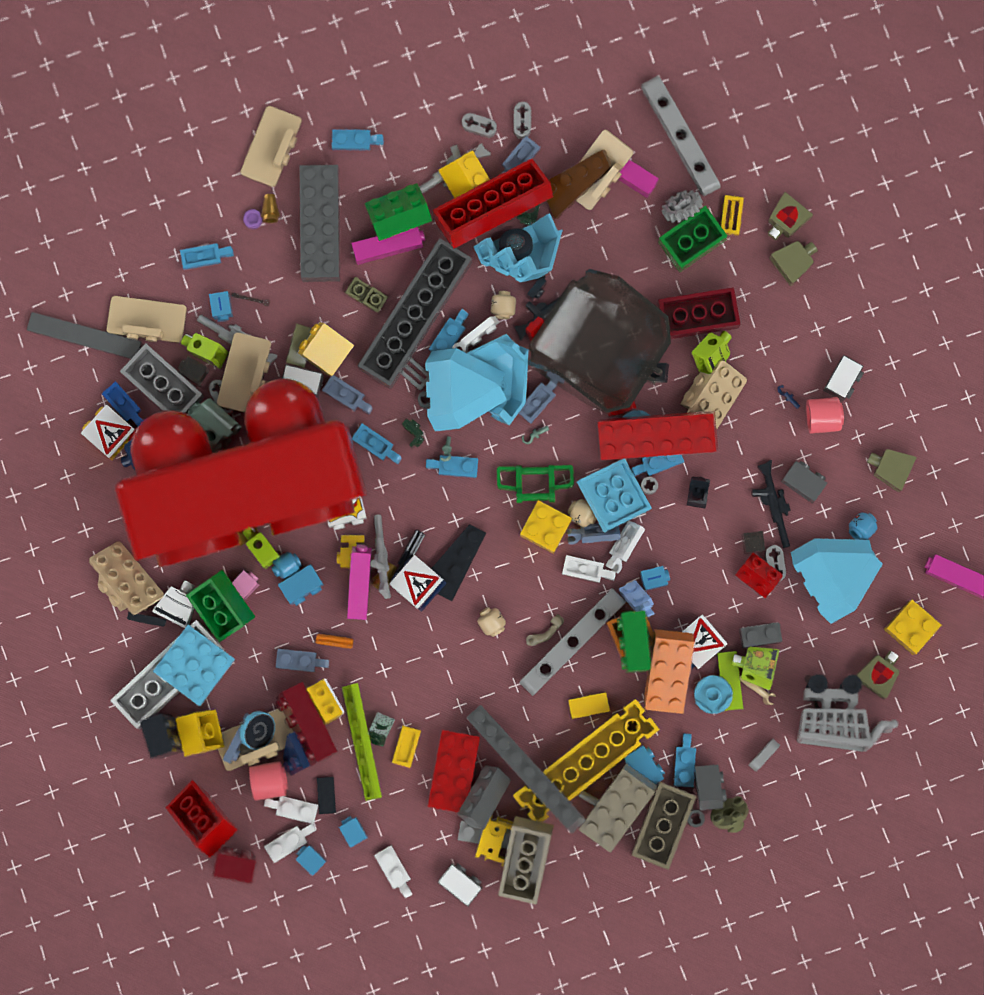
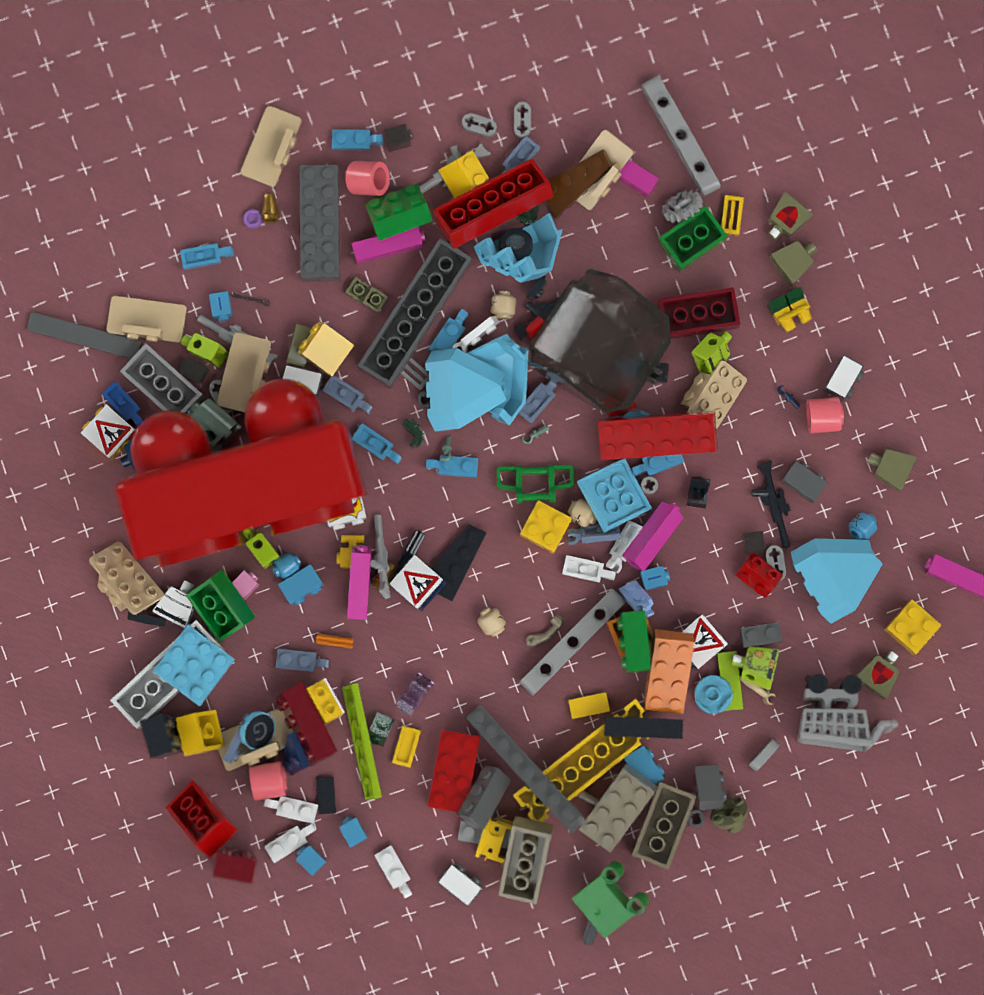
(367, 178): none -> coral piece
(398, 137): none -> clear smoke brick
(414, 694): none -> clear purple brick
(607, 904): none -> green piece
(643, 727): none -> black tile
(653, 536): none -> dark pink brick
(685, 763): dark azure plate -> none
(788, 307): none -> yellow hips

